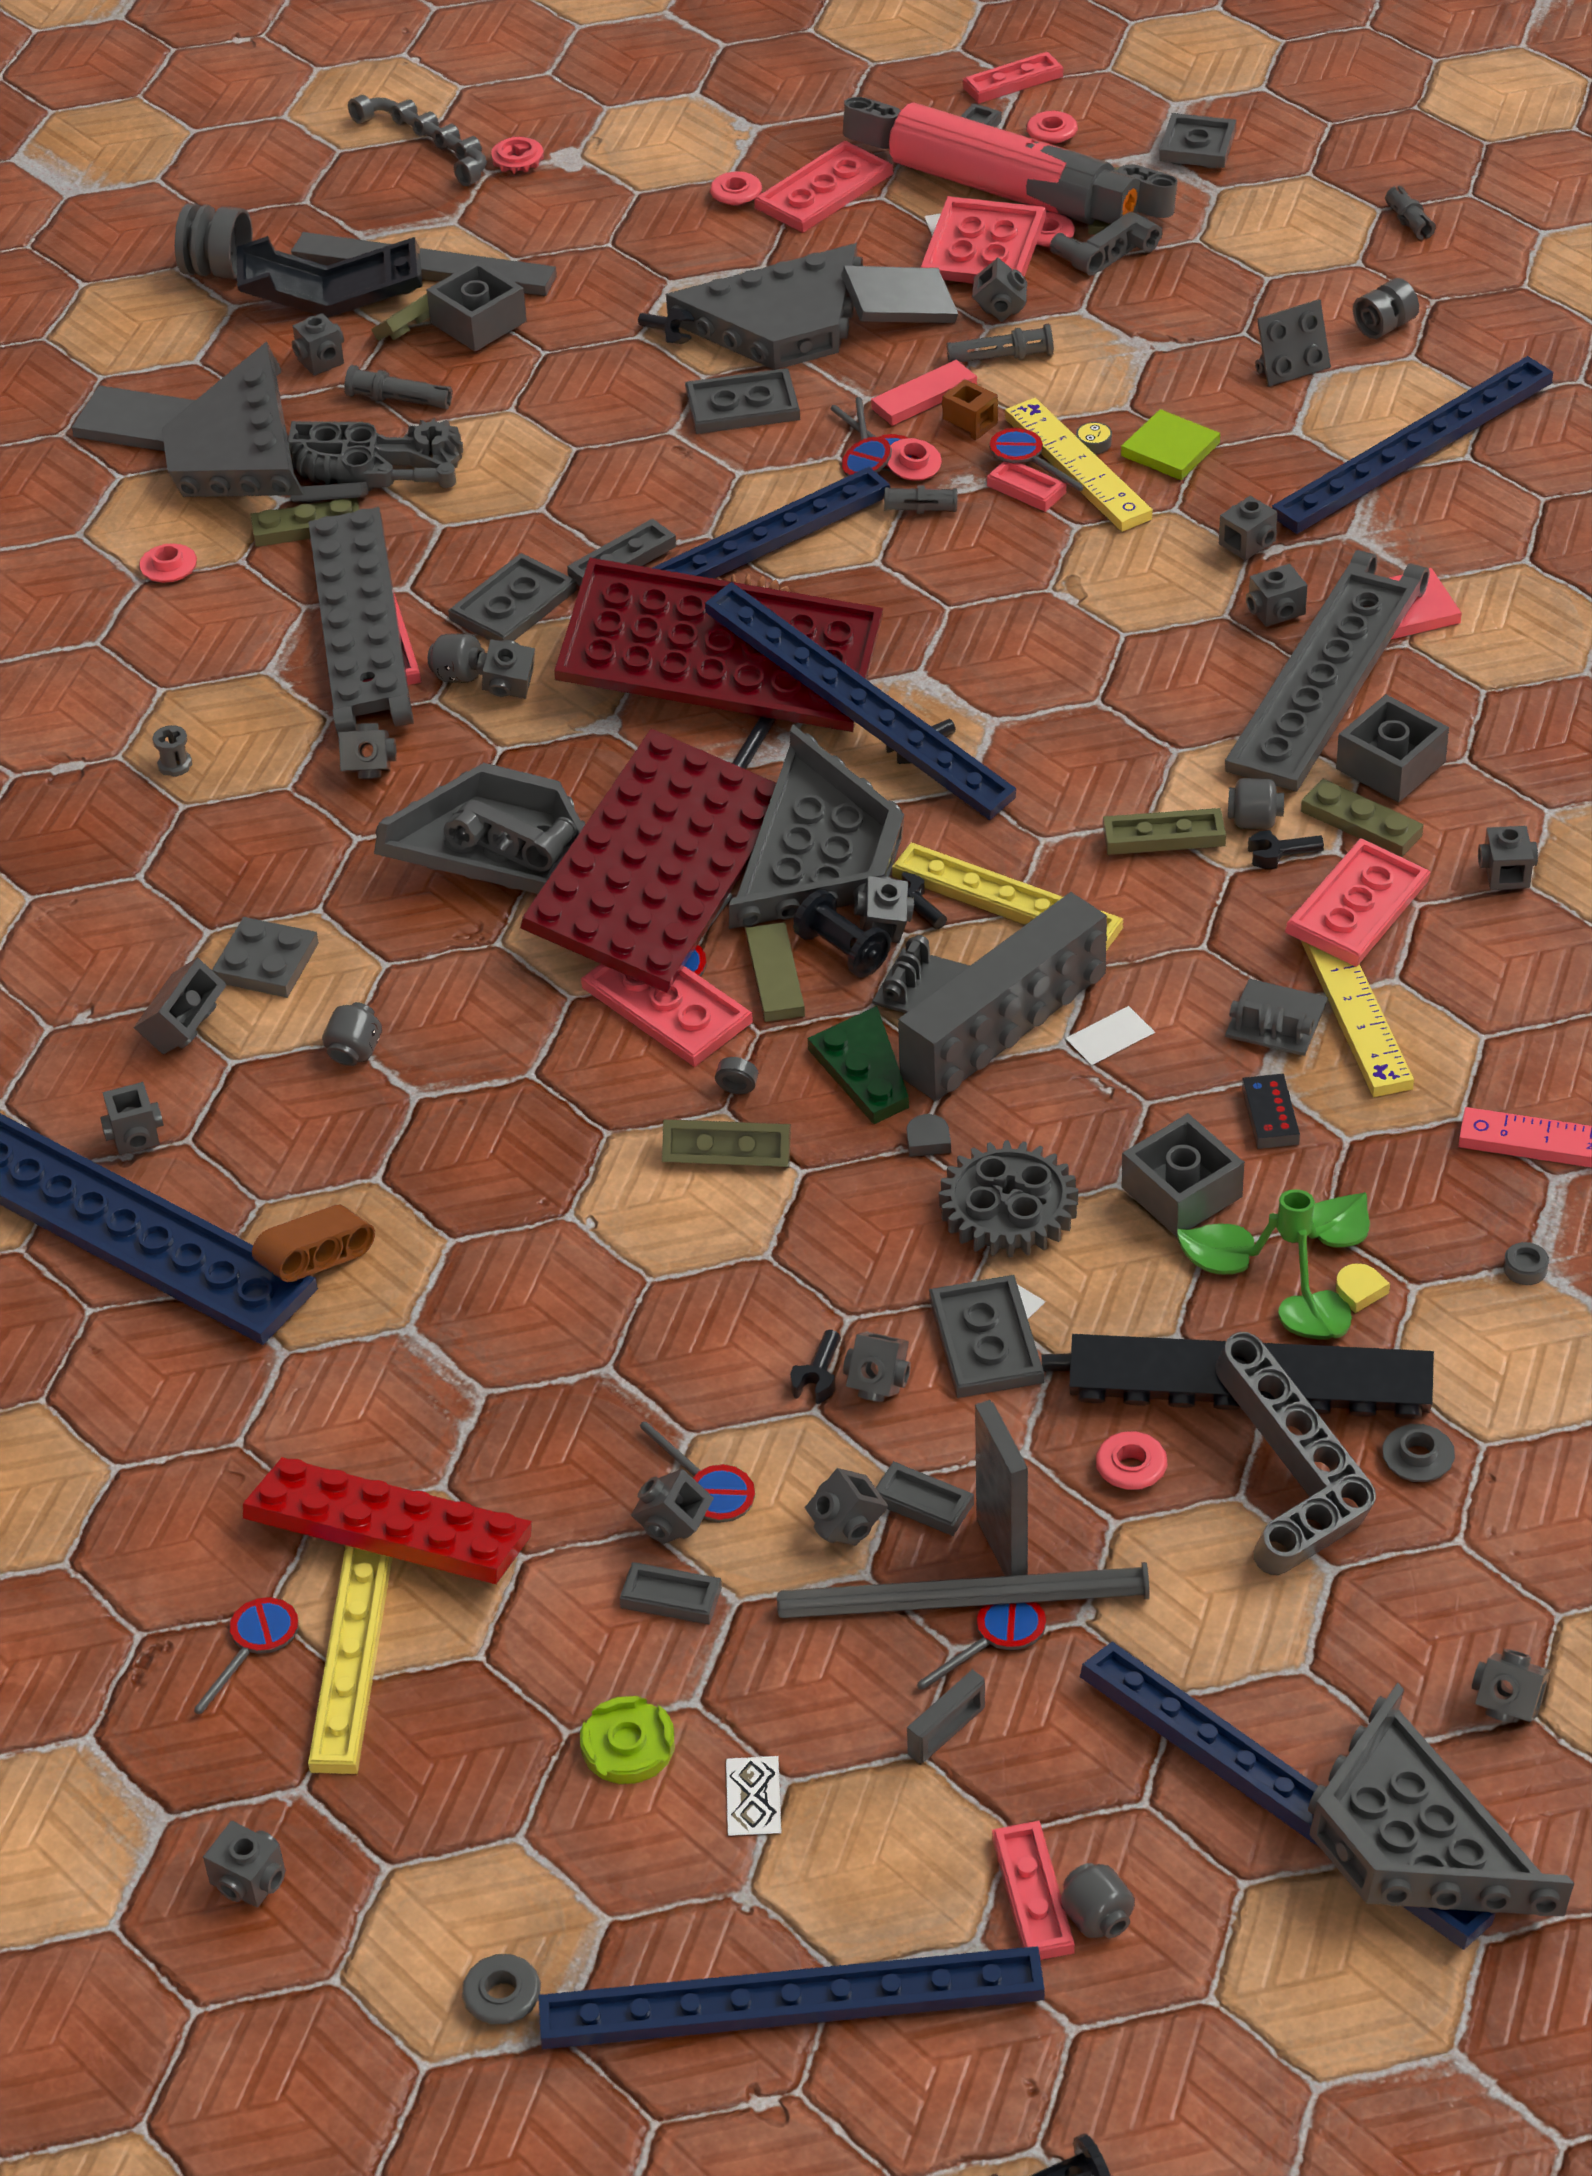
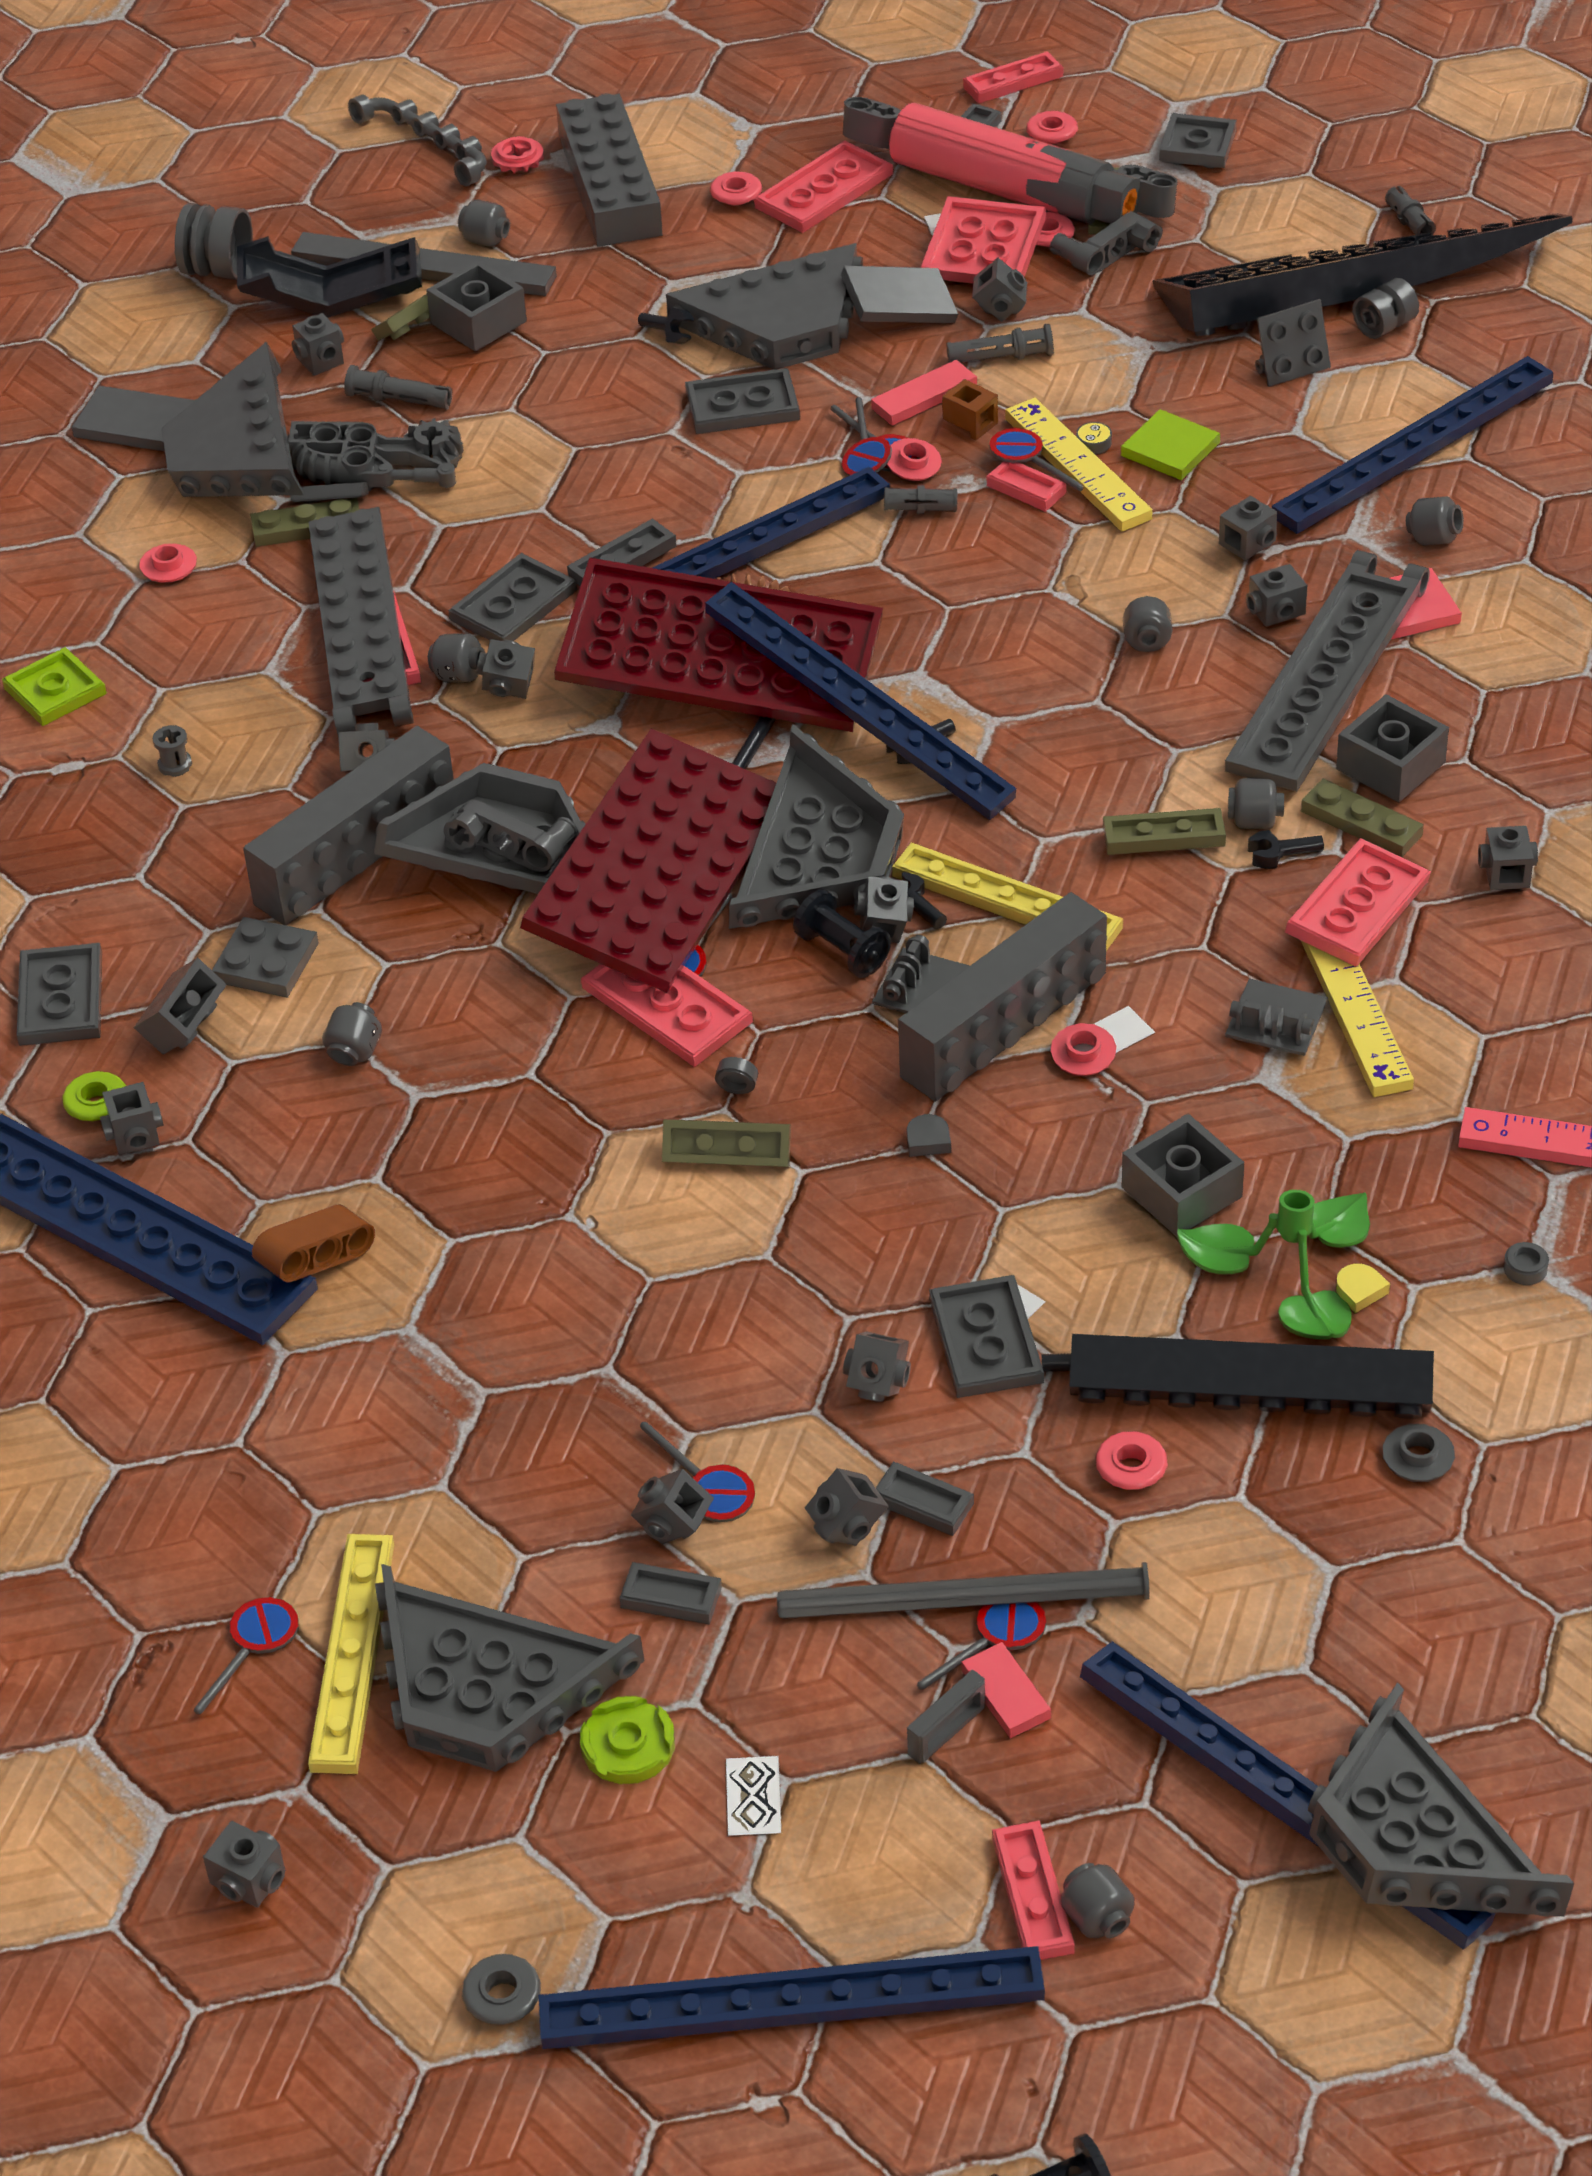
(54, 686): none -> lime tile
(59, 994): none -> dark grey tile
(86, 1087): none -> lime piece
(336, 830): none -> dark grey brick
(388, 1520): red plate -> none
(483, 223): none -> dark grey head
(485, 1679): none -> dark grey piece
(609, 170): none -> dark grey brick
(775, 972): olive tile -> none
(817, 1370): black bar -> none
(863, 1064): dark green wing -> none
(1001, 1490): dark grey tile -> none
(1008, 1198): dark grey gear -> none
(1008, 1690): none -> coral tile
(1080, 1062): none -> coral piece
(1147, 620): none -> dark grey head
(1269, 285): none -> black wedge
(1270, 1111): black tile -> none
(1298, 1455): dark grey beam -> none
(1435, 521): none -> dark grey head
(1527, 1683): dark grey brick -> none

